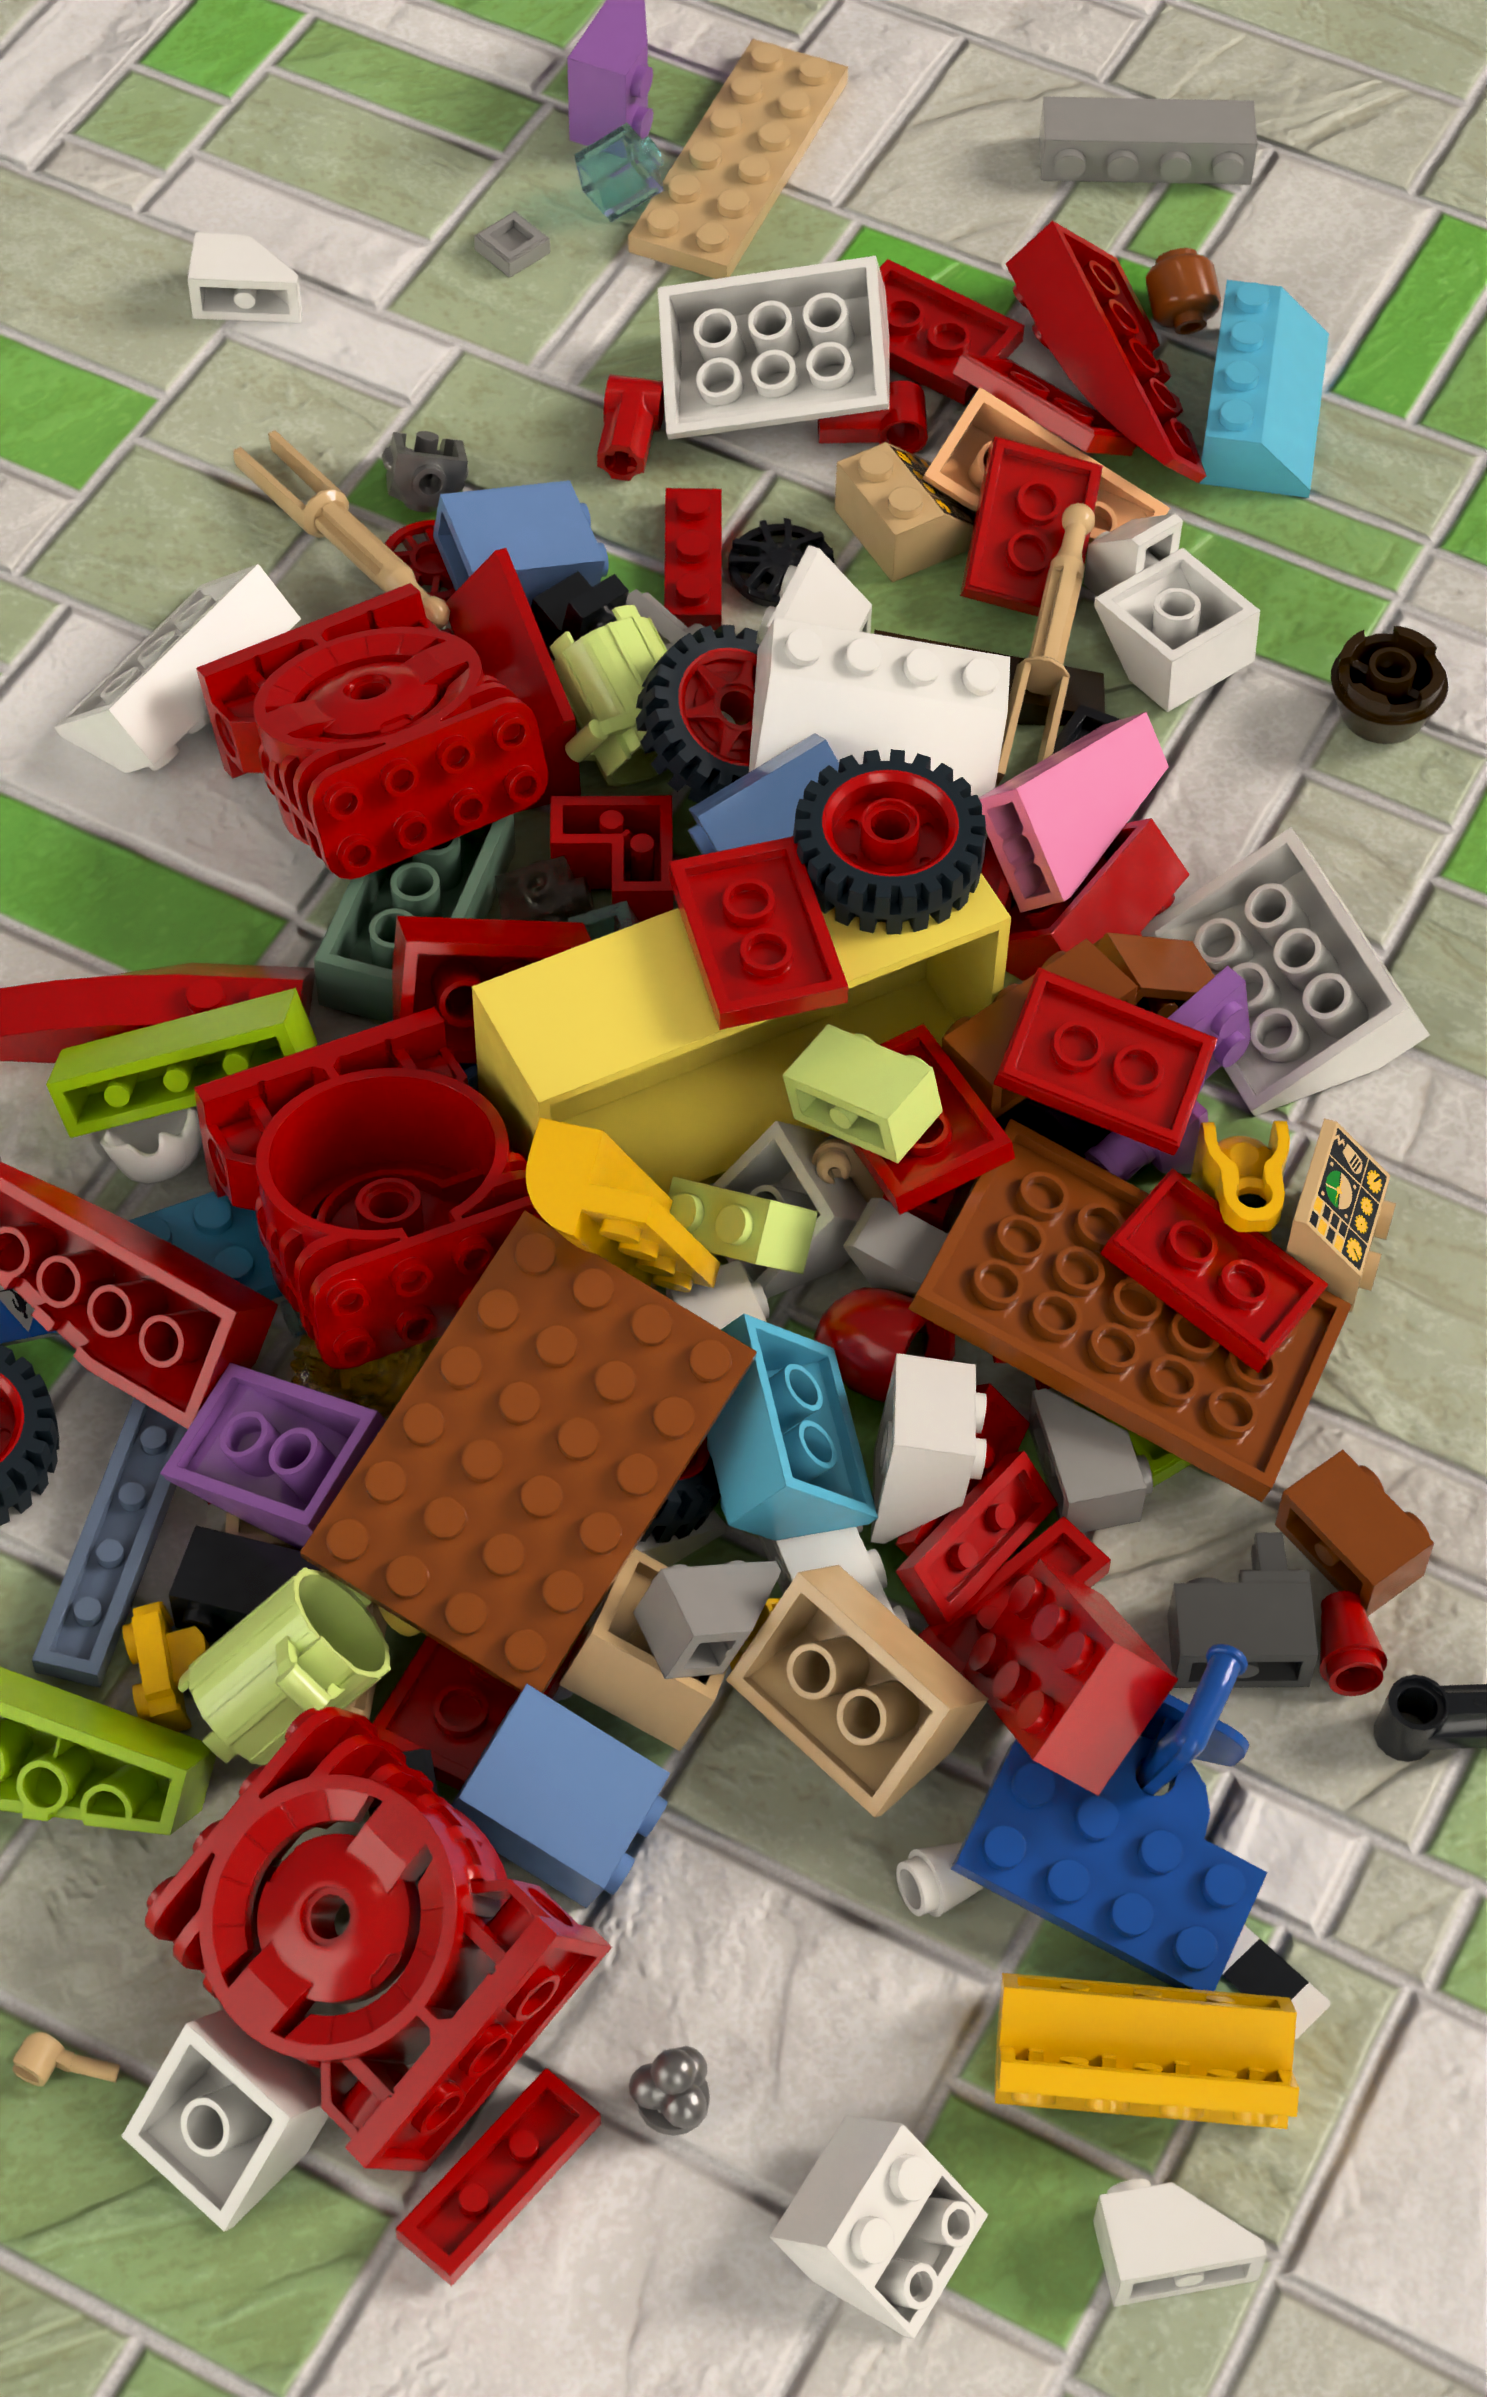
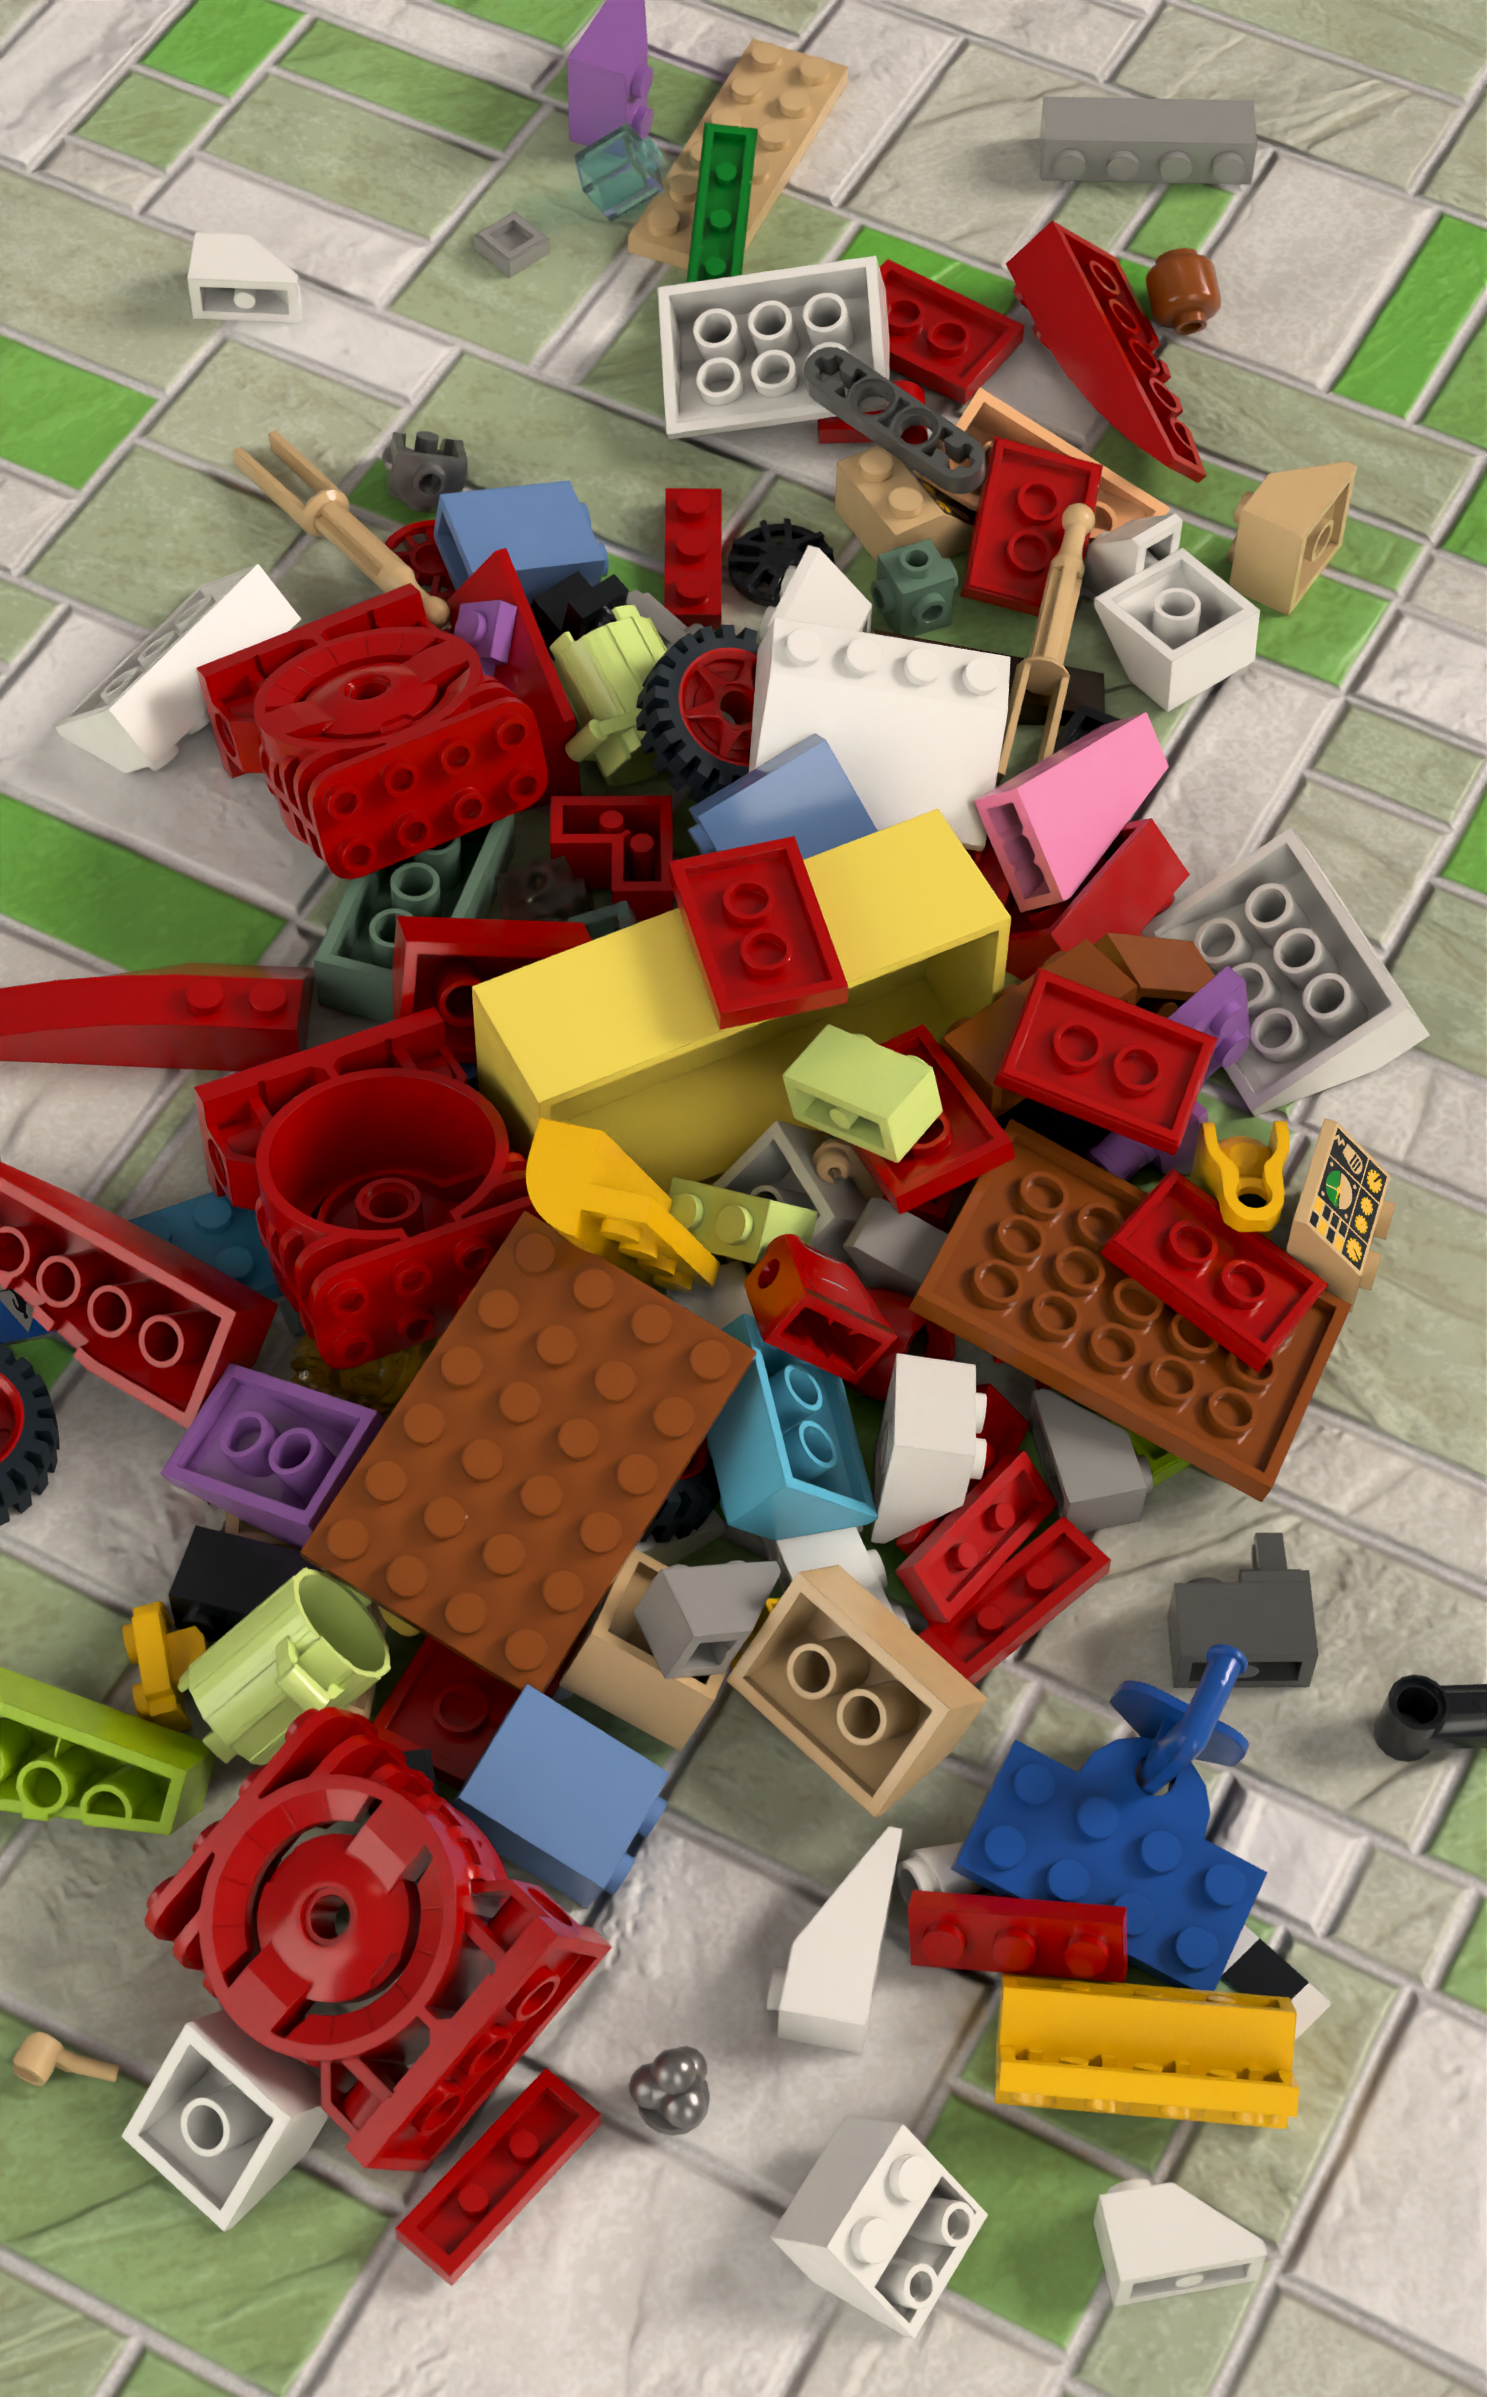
(111, 1551): sand blue plate -> none
(155, 1146): white hair -> none
(160, 1064): lime brick -> none
(488, 630): none -> medium lavender plate
(630, 416): red piece -> none
(722, 202): none -> green tile
(799, 1296): none -> red torso
(836, 1958): none -> white slope
(890, 424): none -> dark grey beam
(890, 841): wheel -> none
(915, 588): none -> sand green brick
(1018, 1936): none -> red plate
(1044, 404): red tile -> none
(1069, 1676): red brick -> none
(1264, 393): medium azure slope -> none
(1289, 532): none -> tan slope
(1349, 1646): red cone -> none
(1354, 1531): dark orange brick -> none
(1388, 684): dark brown cone -> none

